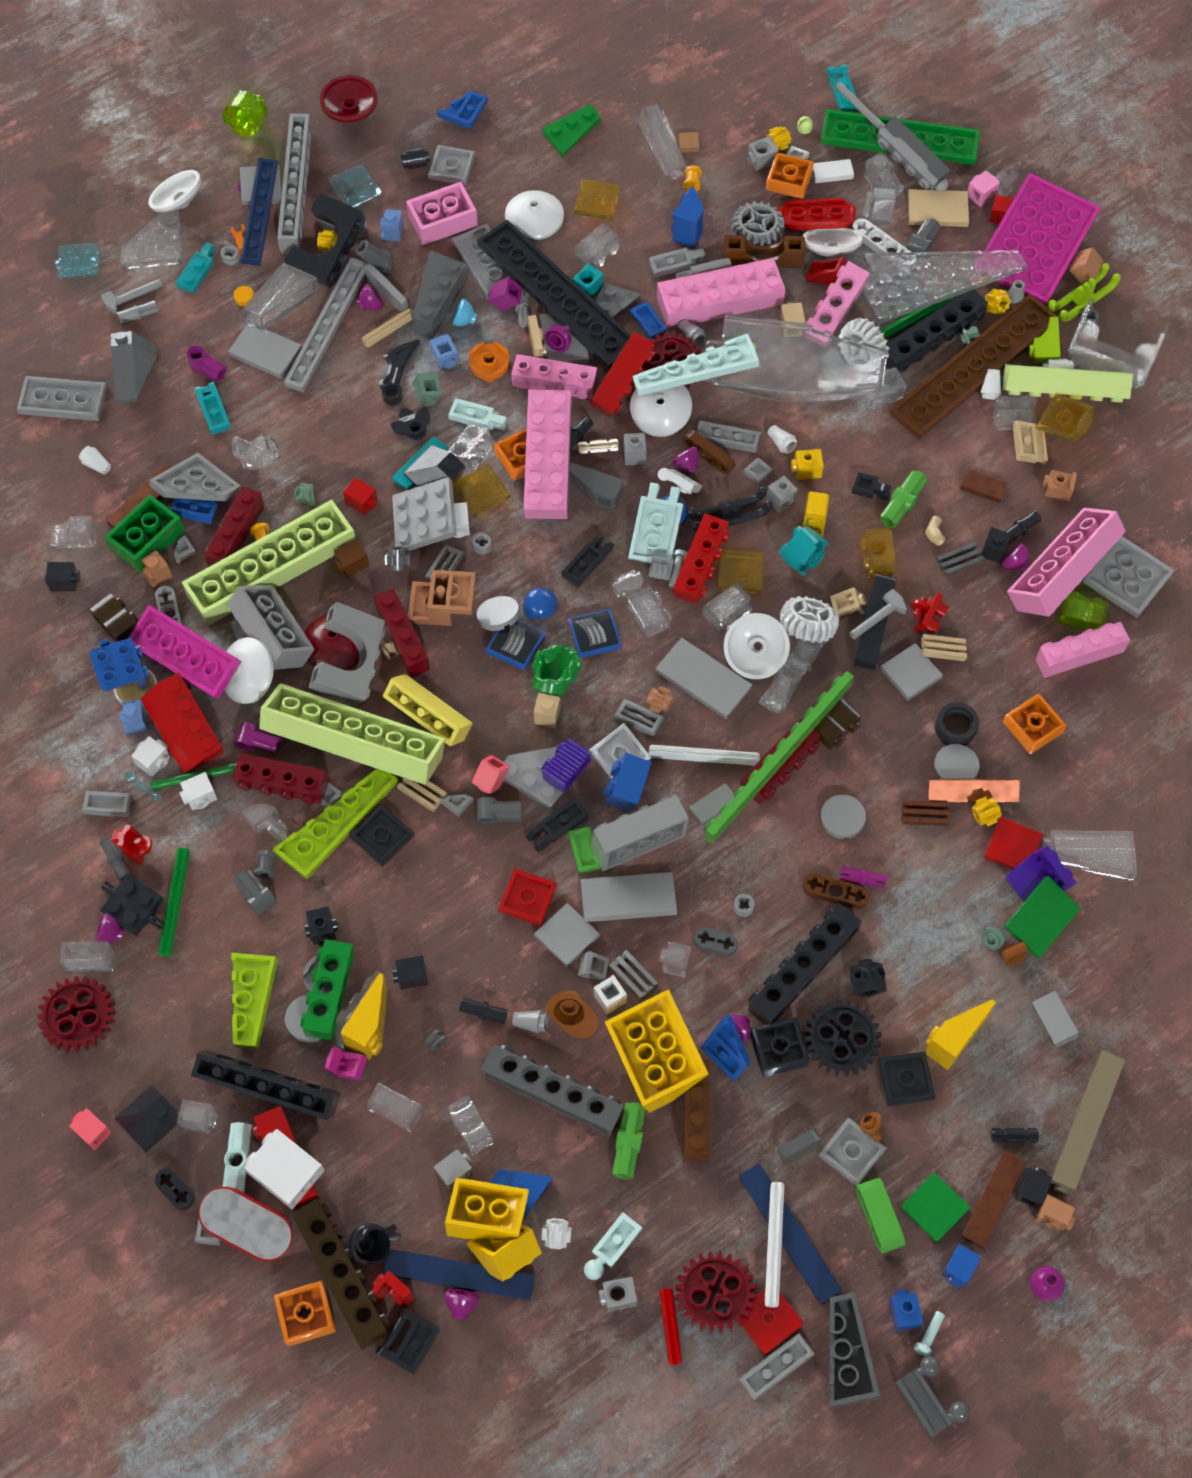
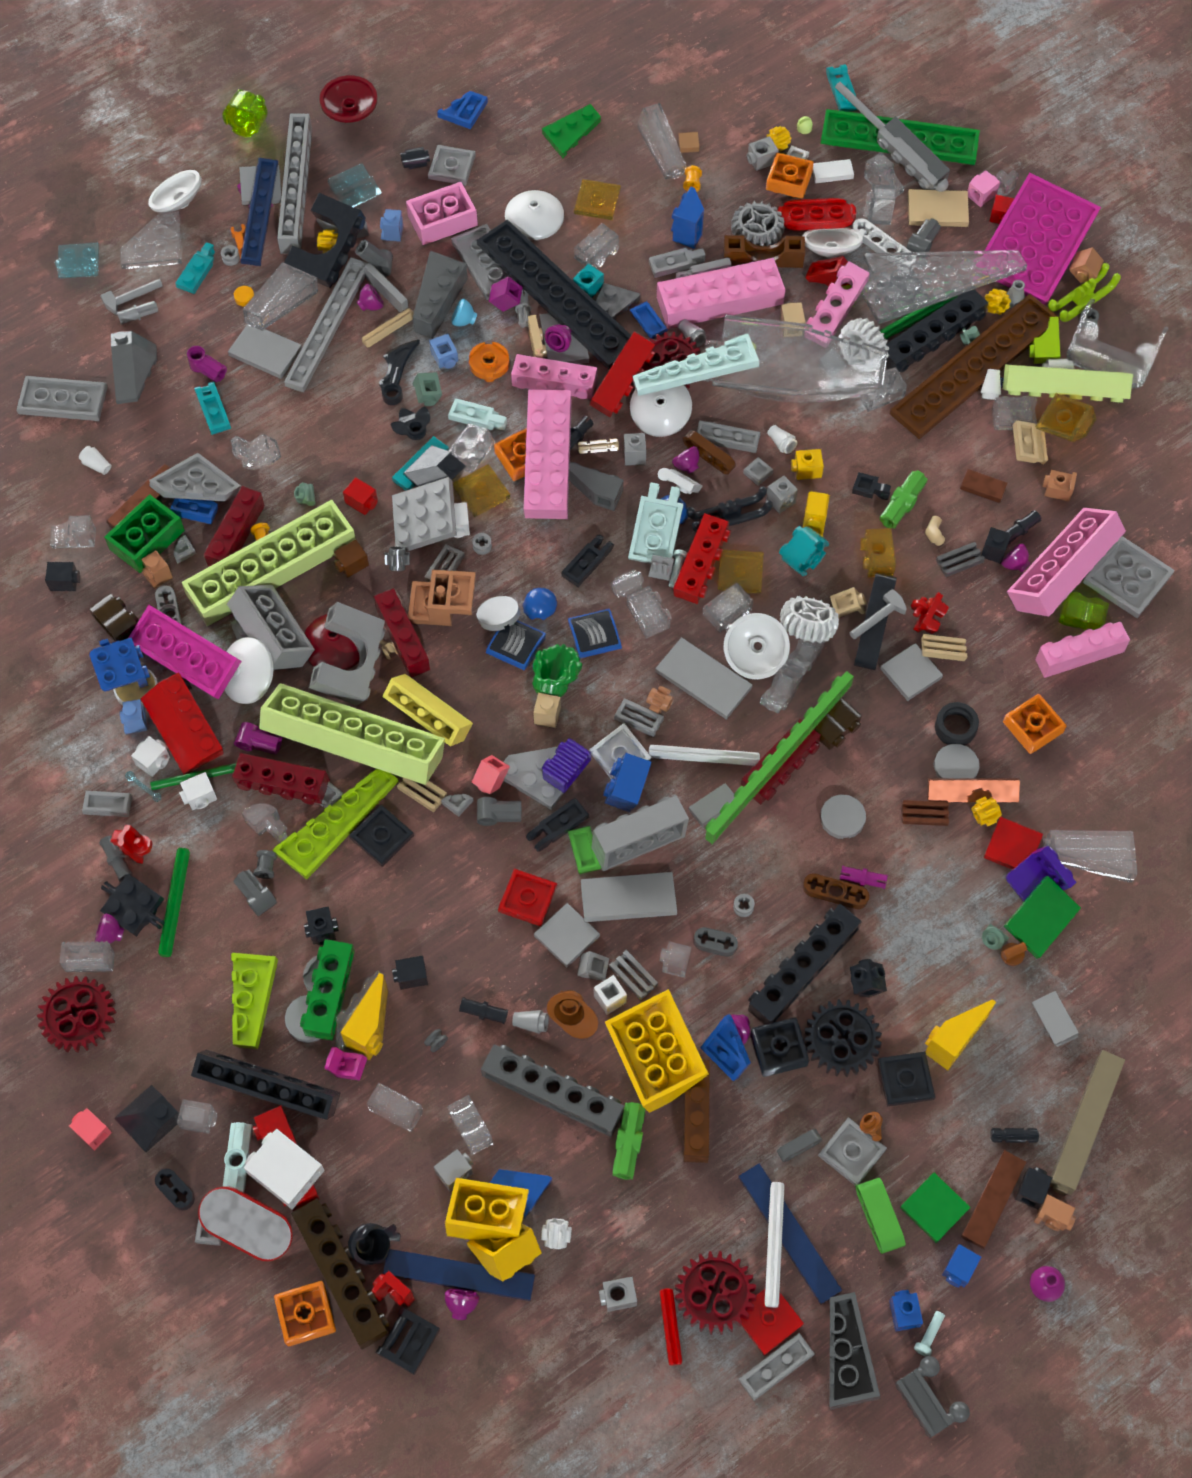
(612, 1246): light aqua plate -> none

